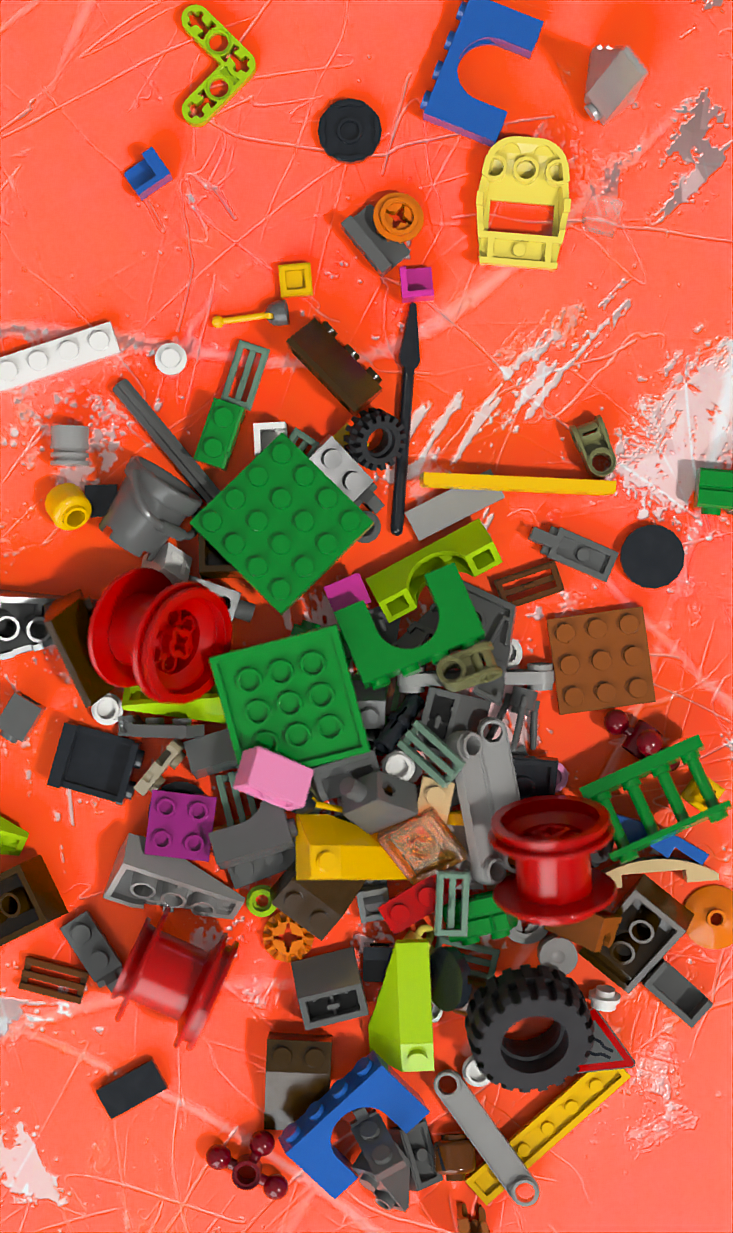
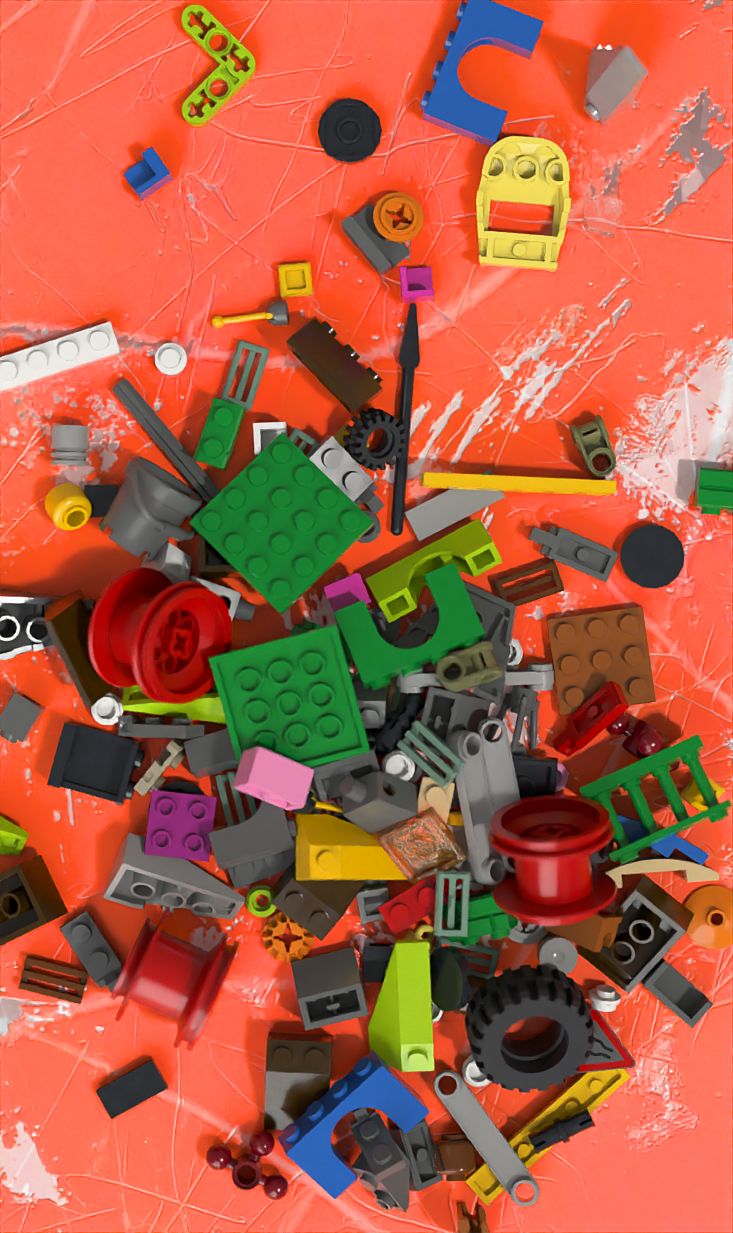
(561, 1130): none -> black pin
(591, 719): none -> red hinge

